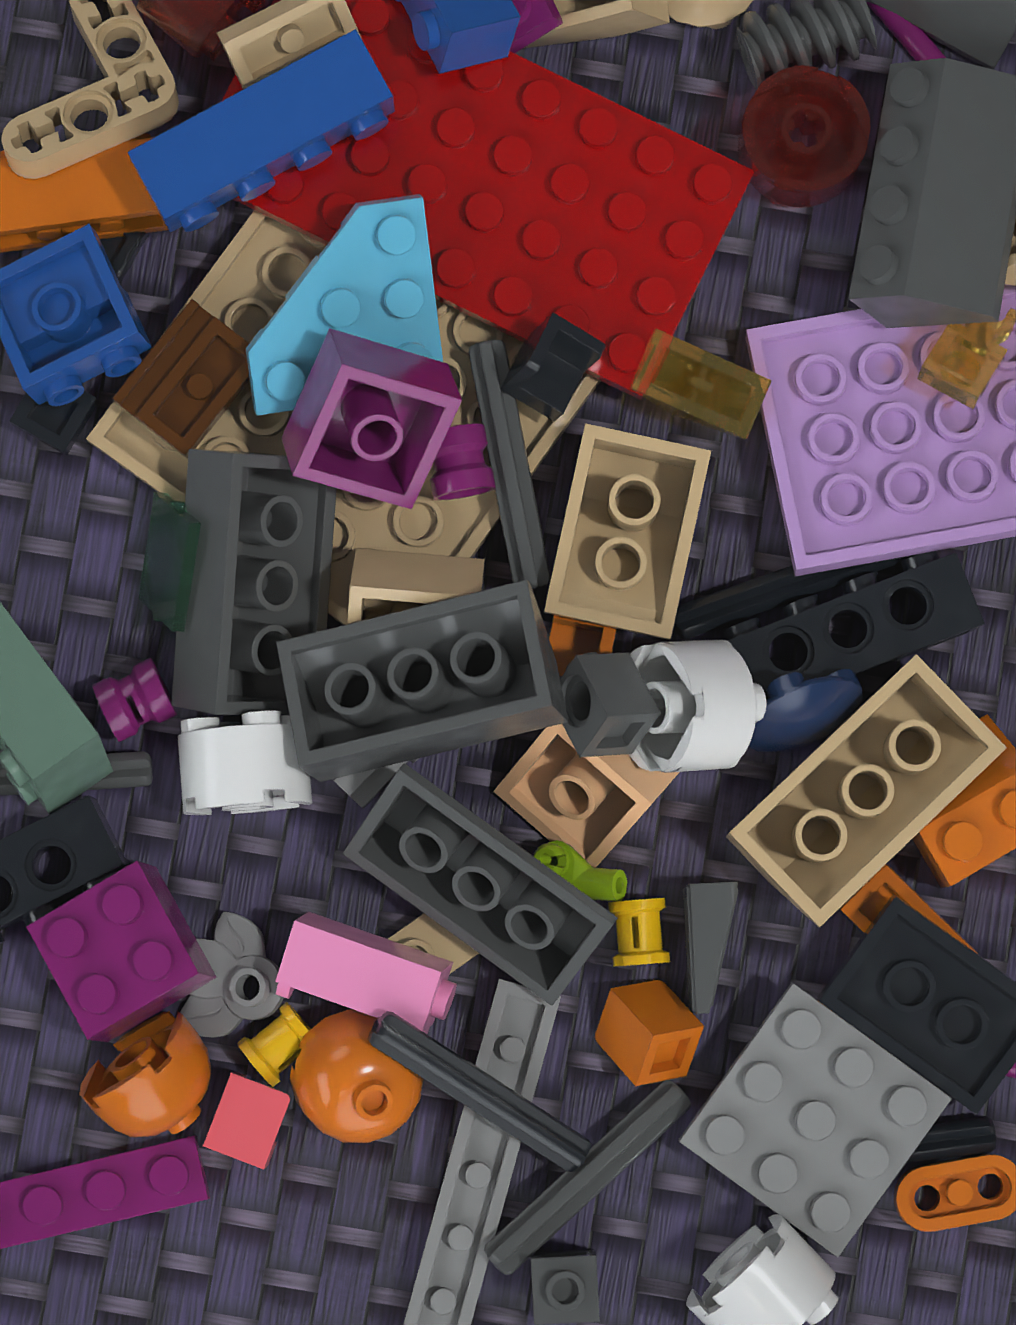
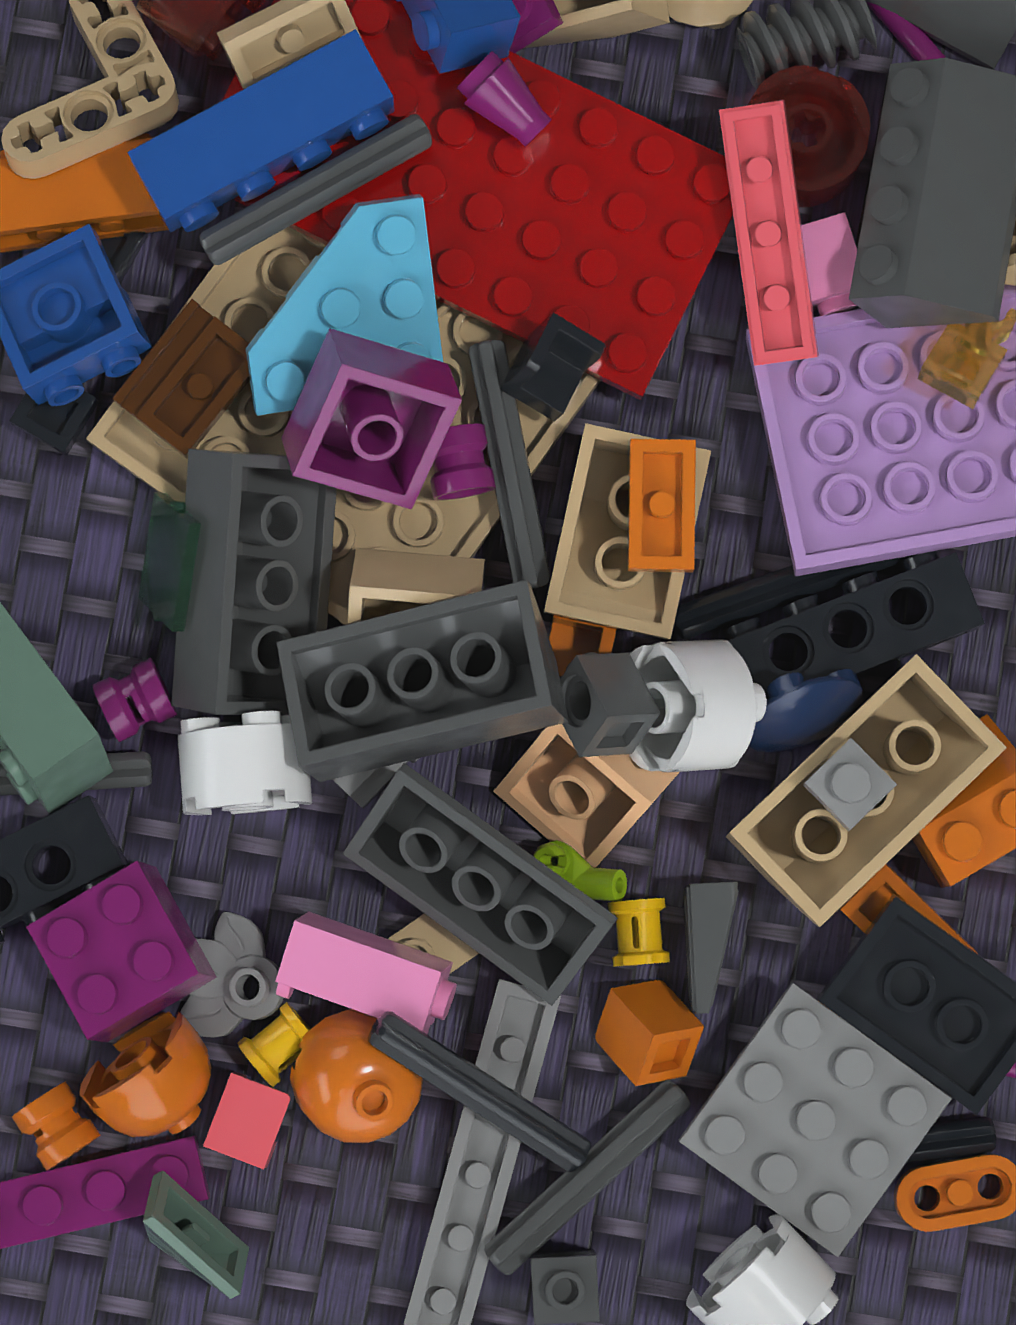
(56, 1126): none -> orange wheel
(194, 1236): none -> sand green slope
(316, 189): none -> dark grey axle
(503, 98): none -> magenta cone
(661, 505): none -> orange plate
(699, 385): clear yellow slope -> none
(769, 232): none -> coral tile
(830, 263): none -> bright pink brick
(849, 784): none -> light grey plate

